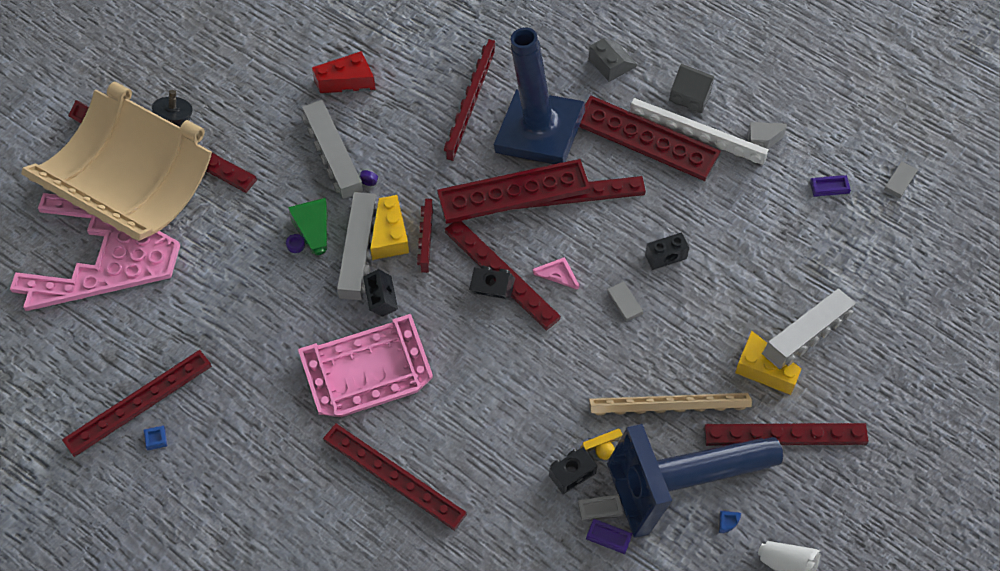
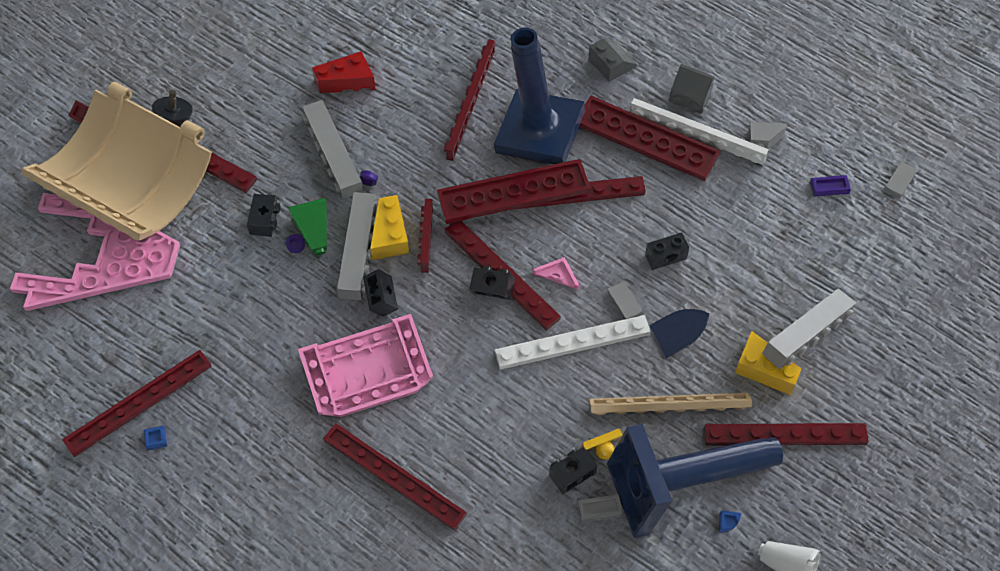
(263, 215): none -> black brick
(572, 342): none -> white plate
(609, 536): dark purple tile -> none
(679, 329): none -> dark blue shield

